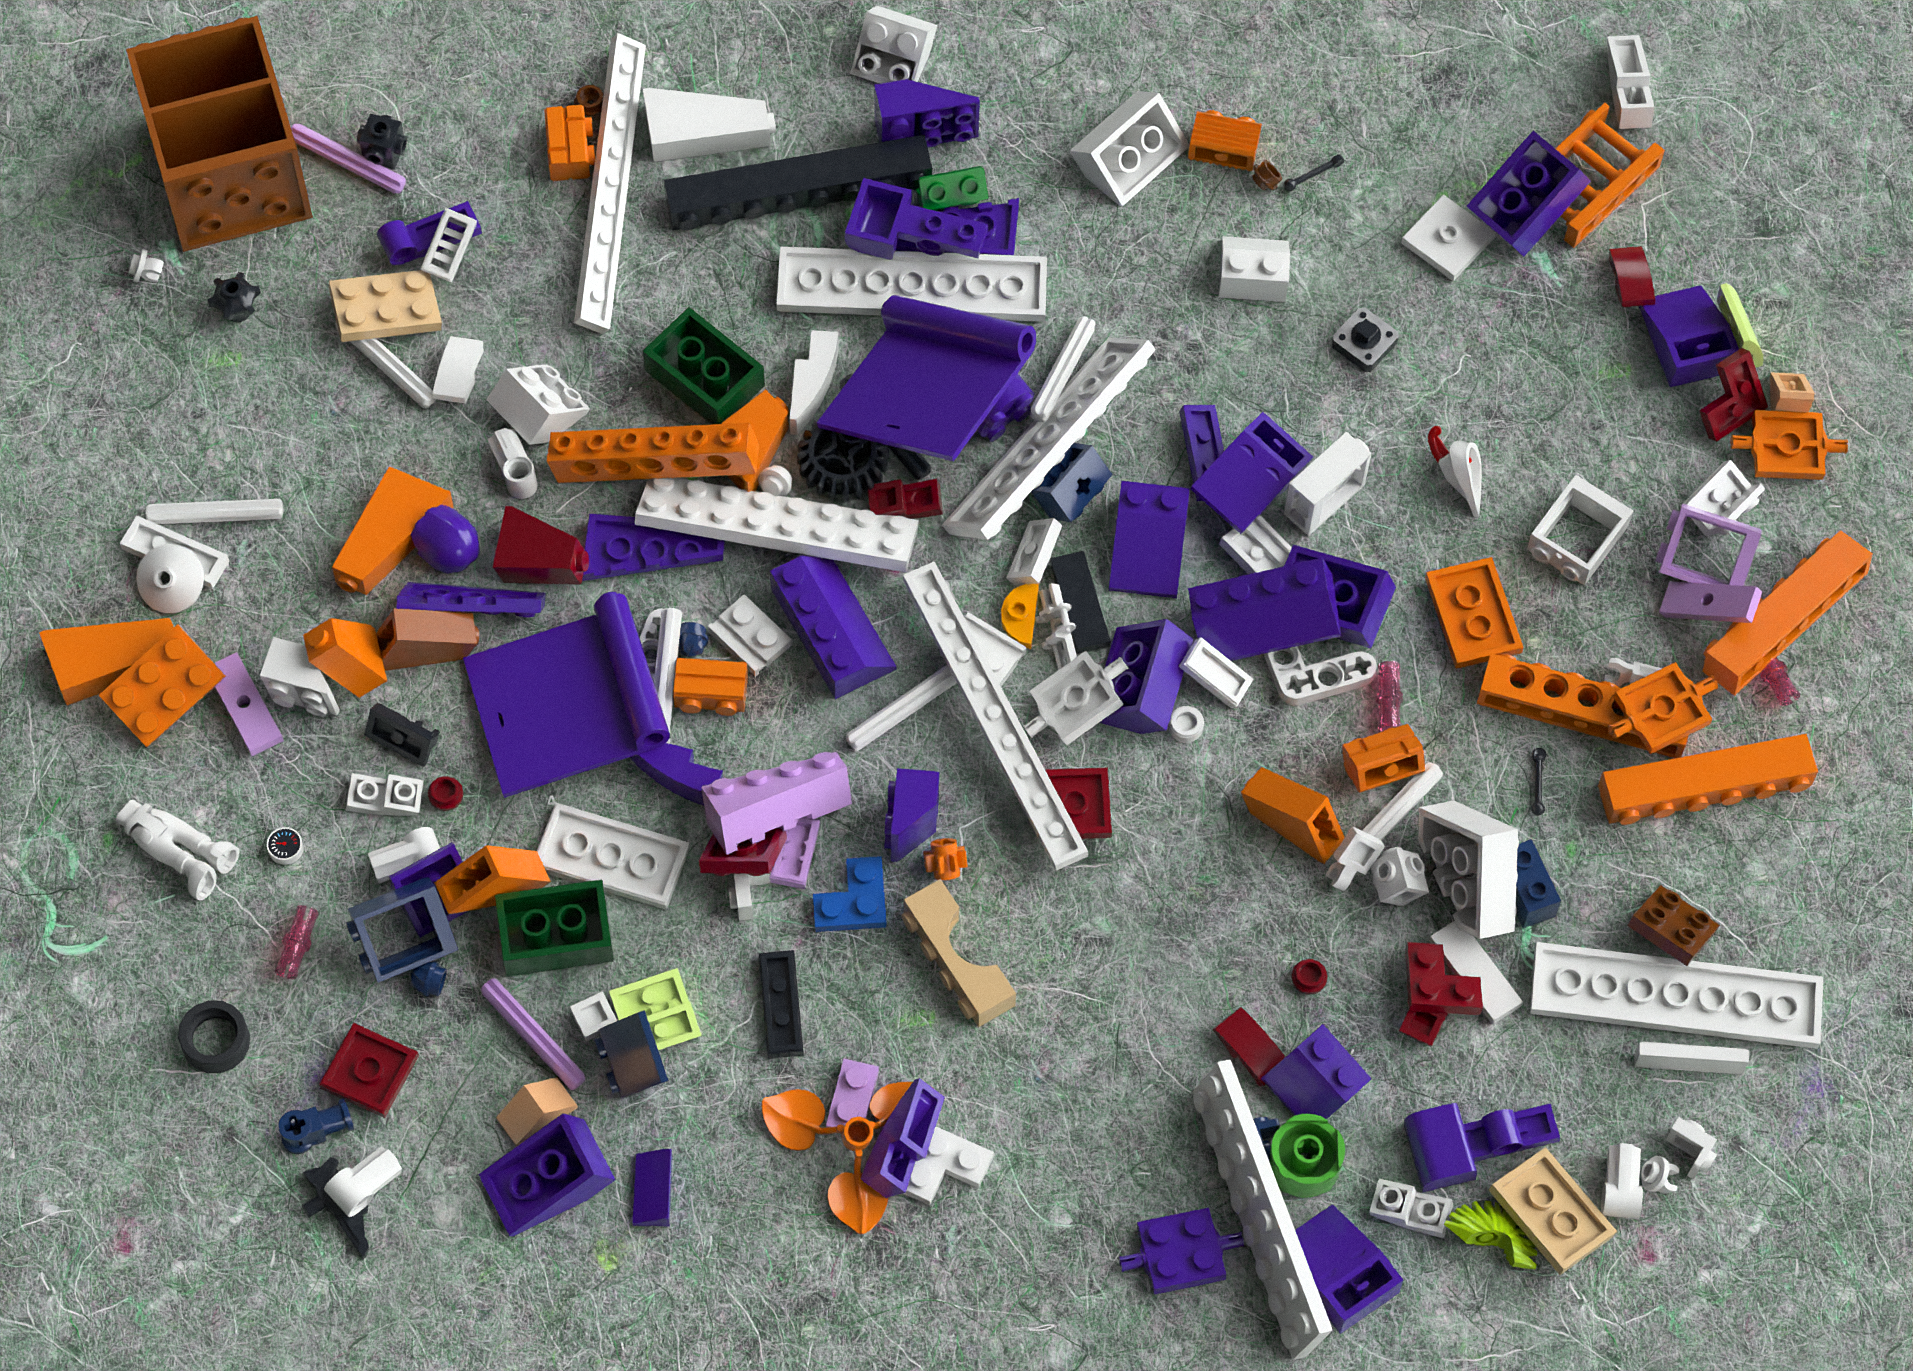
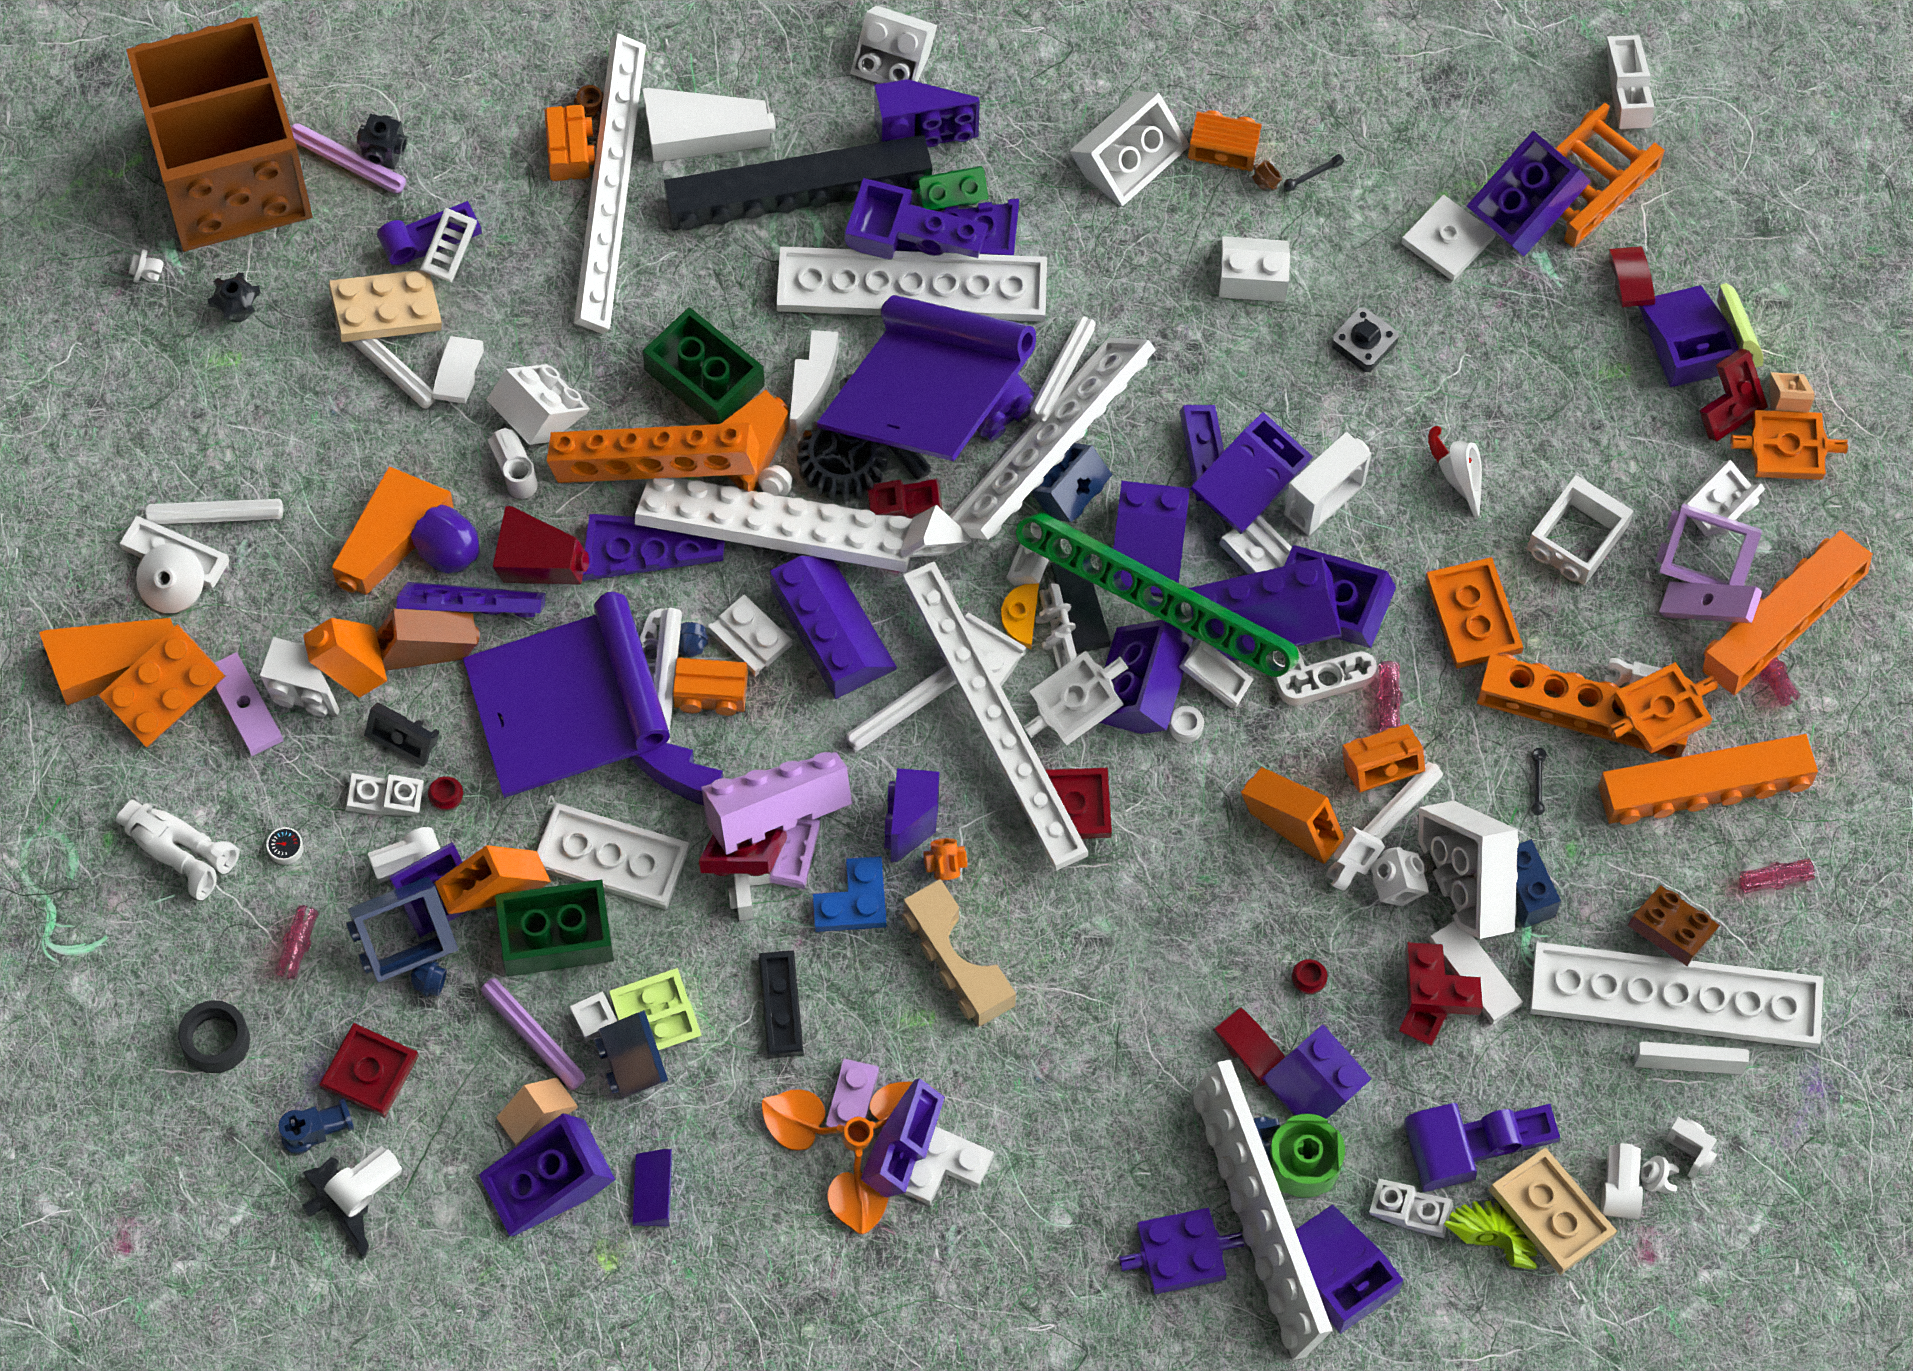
(933, 535): none -> white slope
(1173, 594): none -> green beam
(1777, 875): none -> clear pink pin

